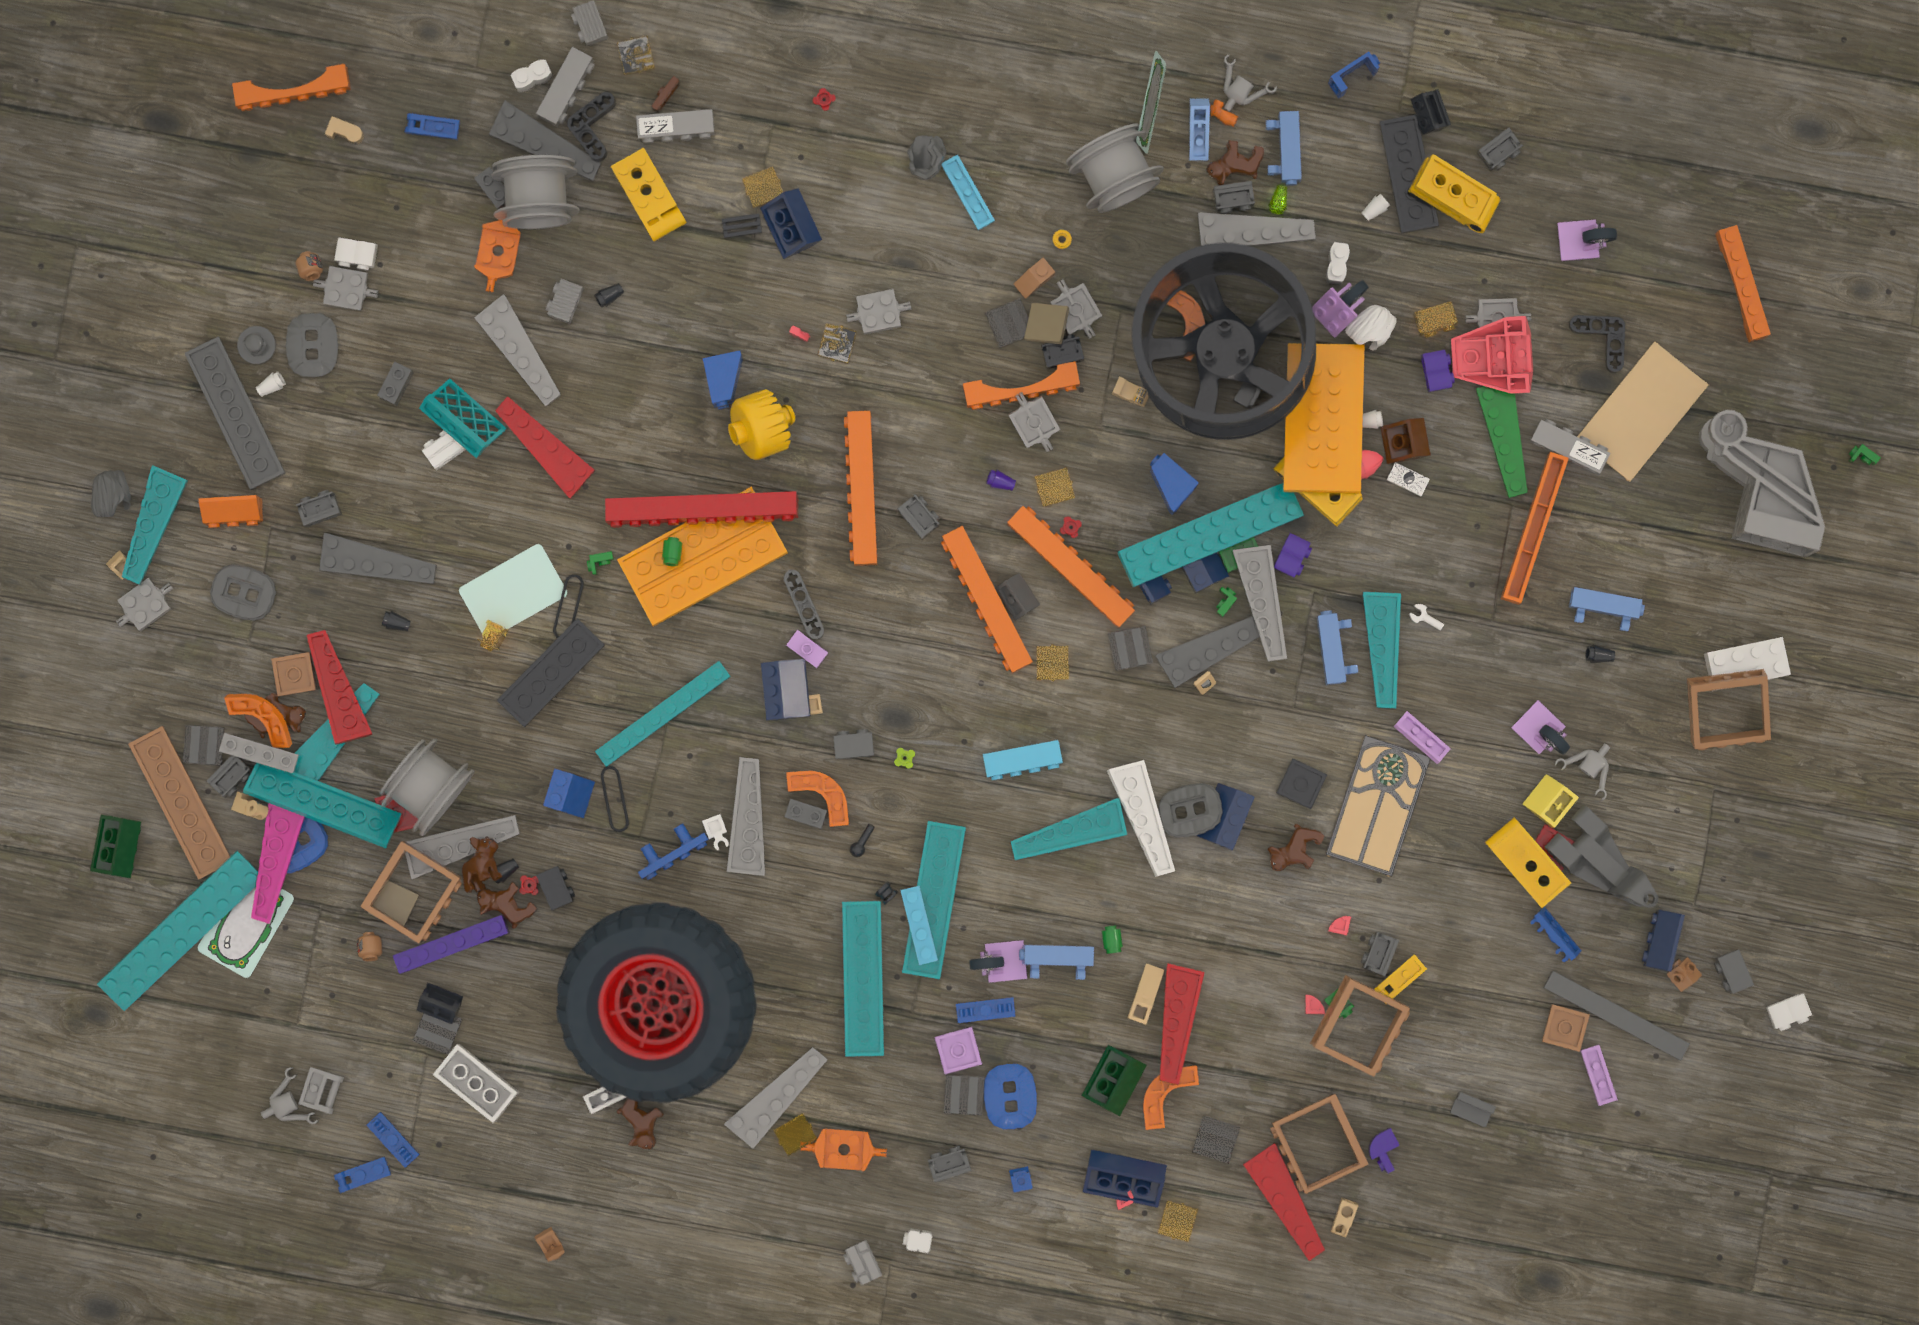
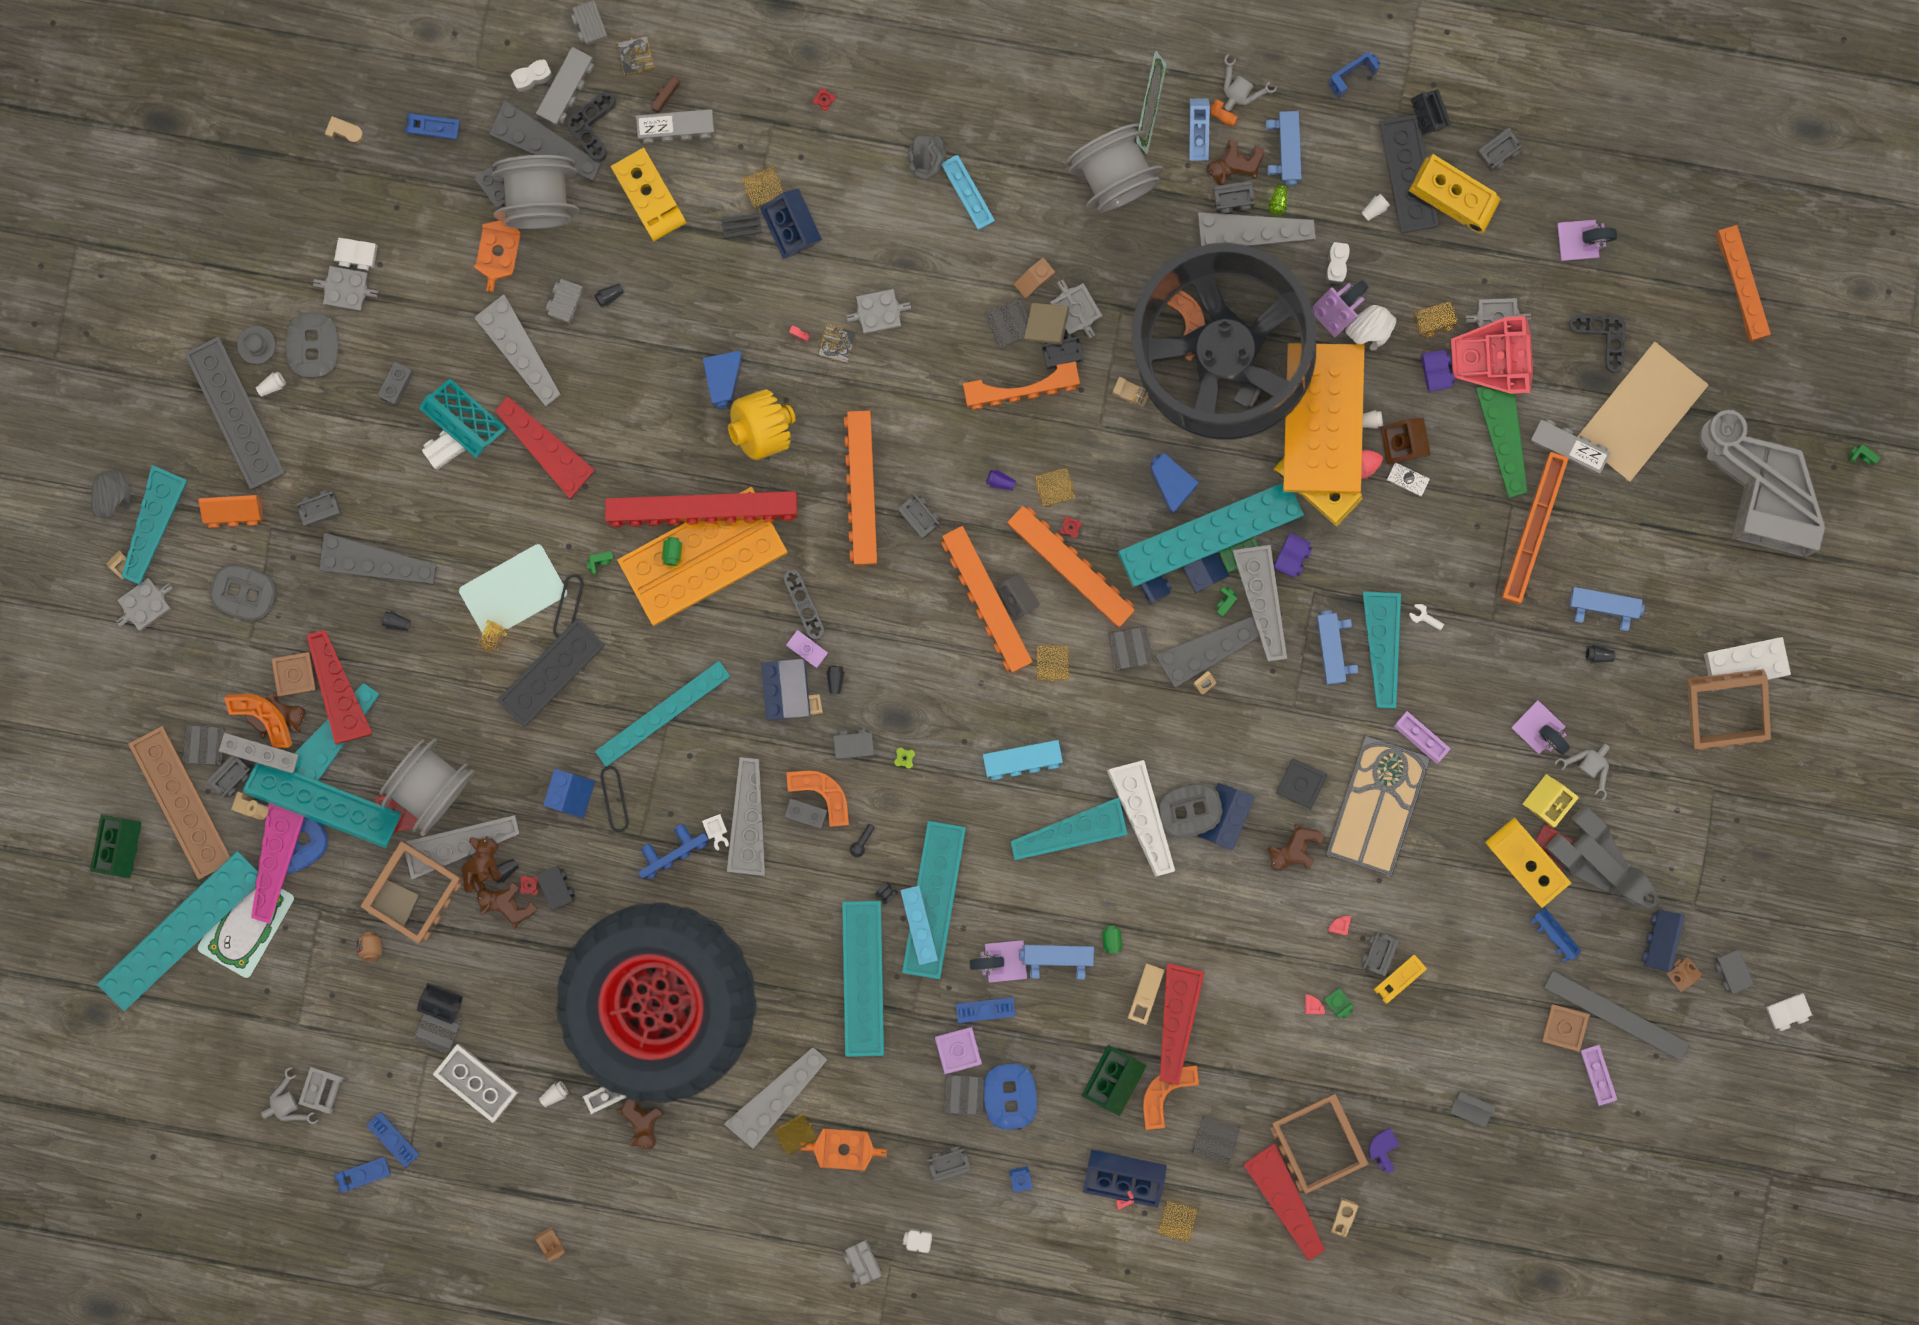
(309, 266): medium nougat head -> none
(332, 81): orange arch -> none
(451, 944): dark purple arch -> none
(554, 1094): none -> white cone
(835, 679): none -> black cone
(1034, 421): light grey plate -> none
(1064, 233): yellow plate -> none
(1334, 1012): medium nougat window -> none

